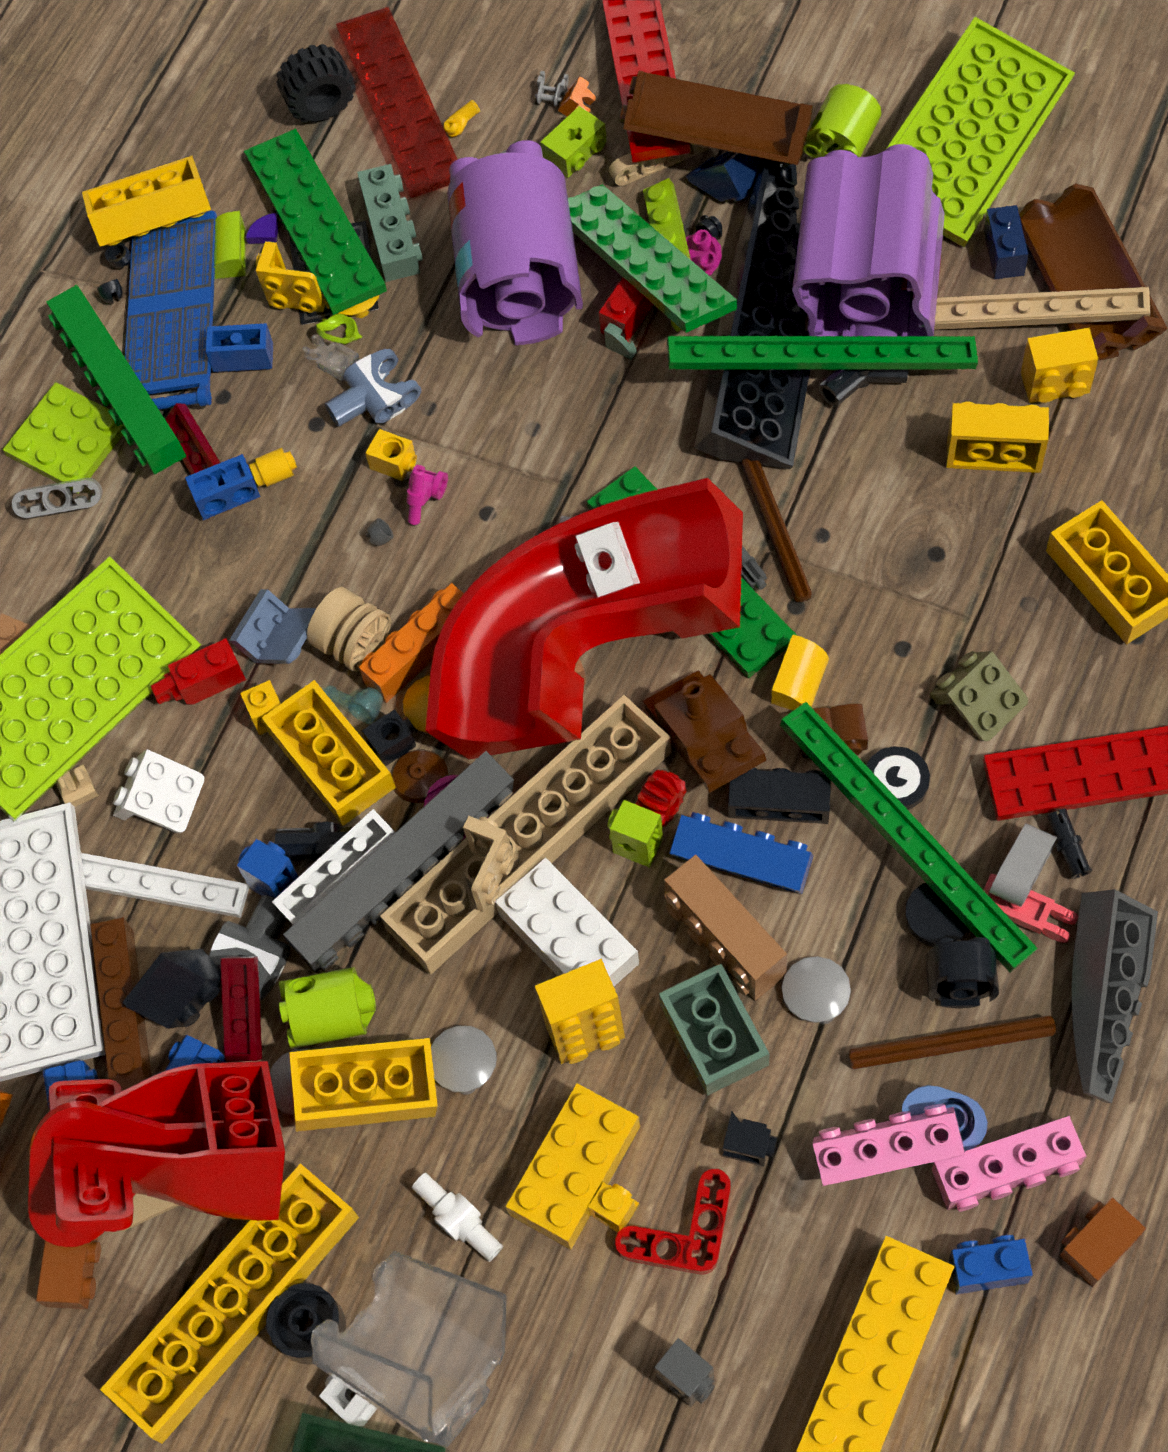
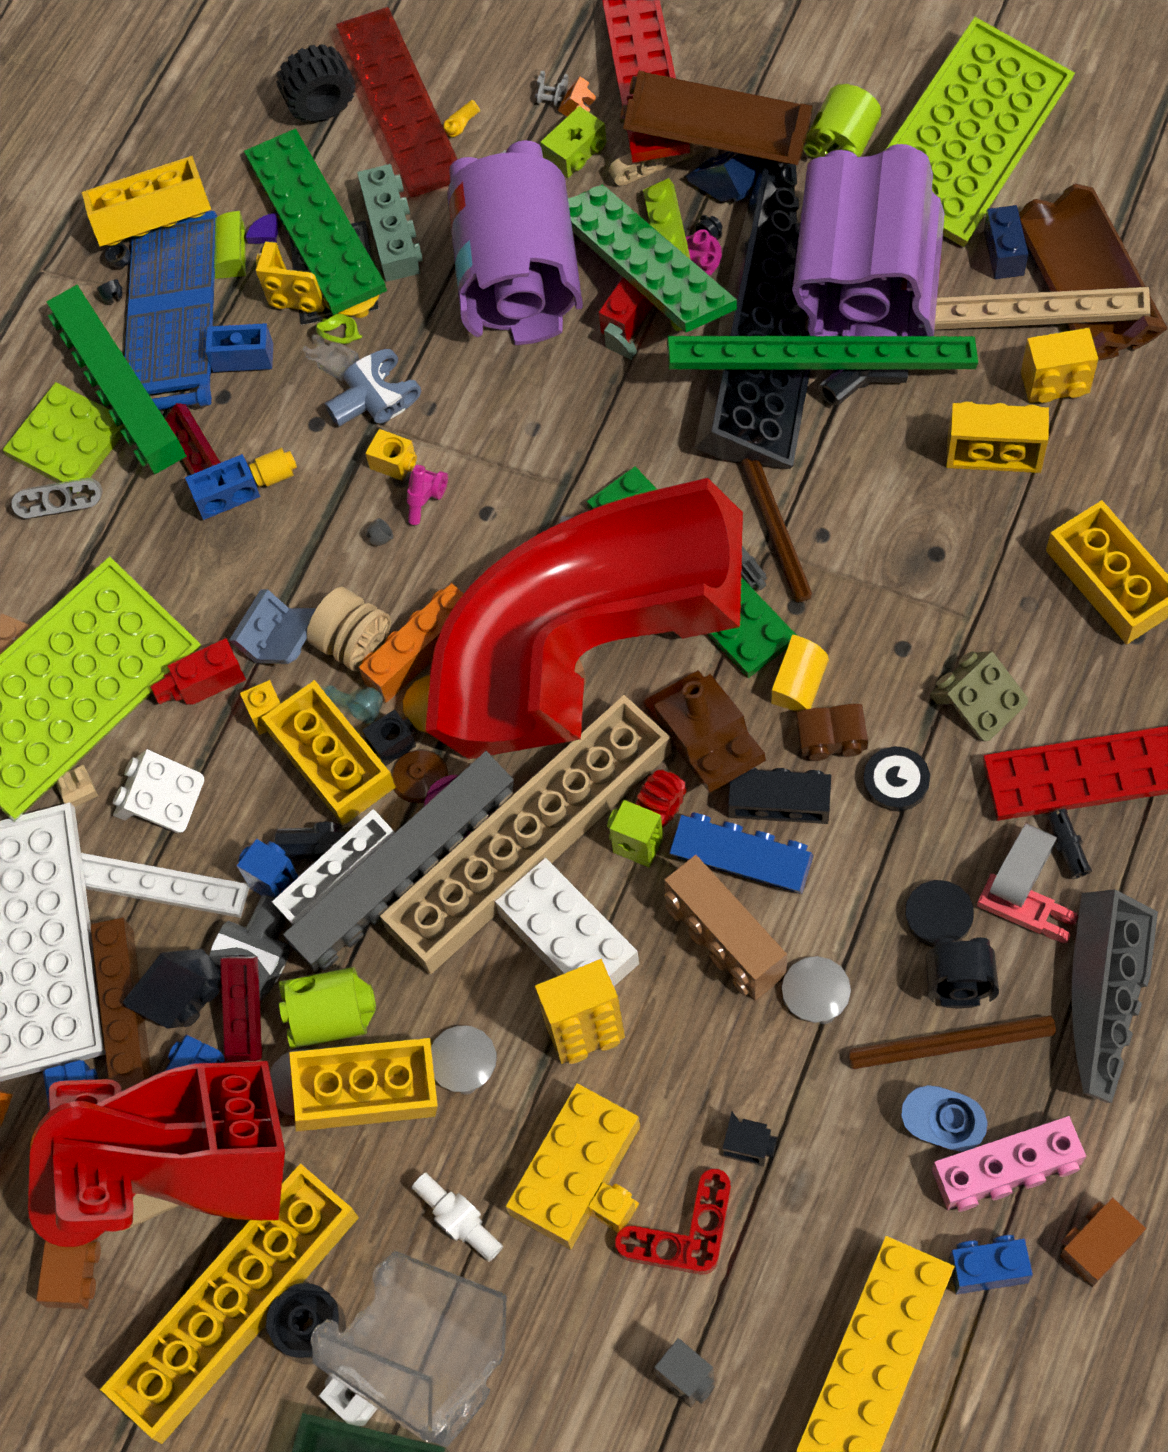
(493, 843): tan bracket -> none
(622, 570): white brick -> none
(714, 1029): sand green brick -> none
(888, 1145): bright pink brick -> none
(908, 836): green plate -> none

